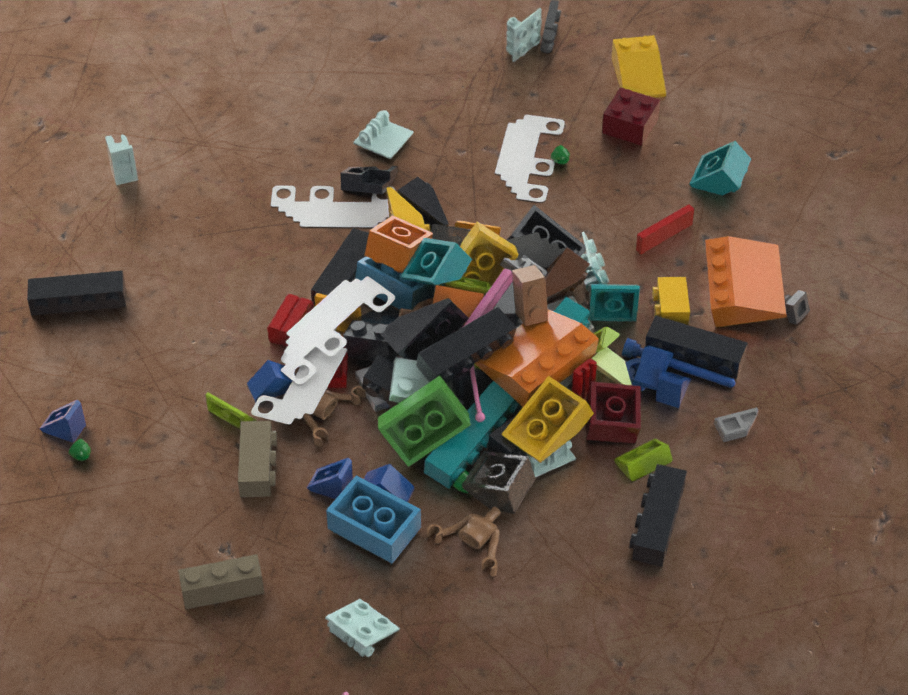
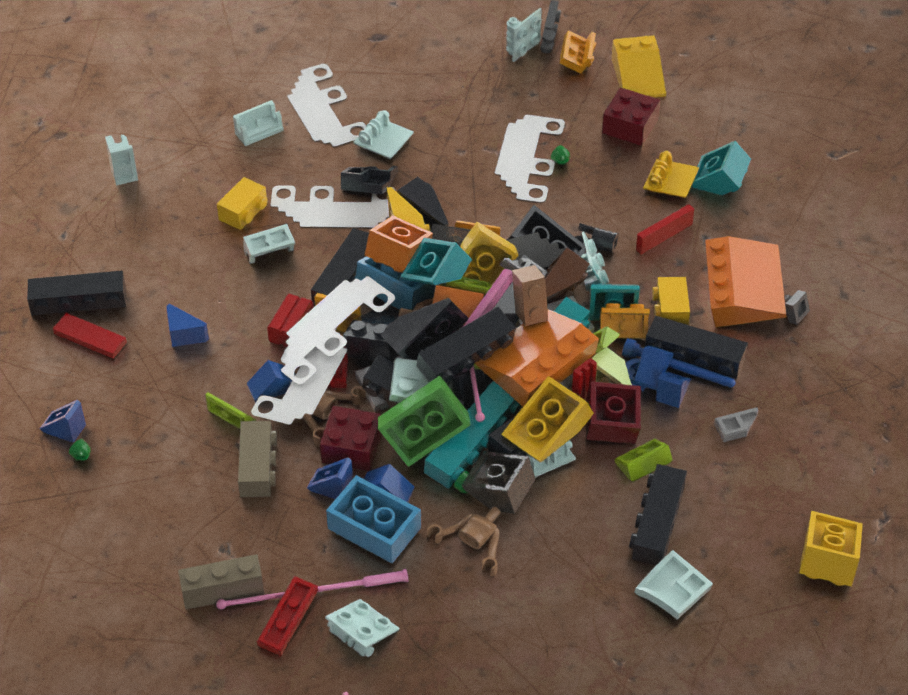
(89, 335): none -> red tile
(185, 328): none -> blue slope
(242, 203): none -> yellow brick
(257, 123): none -> light aqua hinge
(268, 242): none -> light aqua hinge
(287, 616): none -> red tile
(315, 111): none -> white piece
(351, 436): none -> dark red brick
(367, 581): none -> bright pink piece
(577, 51): none -> light orange bracket
(603, 239): none -> black hinge
(628, 322): none -> light orange bracket
(670, 176): none -> yellow hinge
(674, 585): none -> light aqua plate
(831, 549): none -> yellow slope

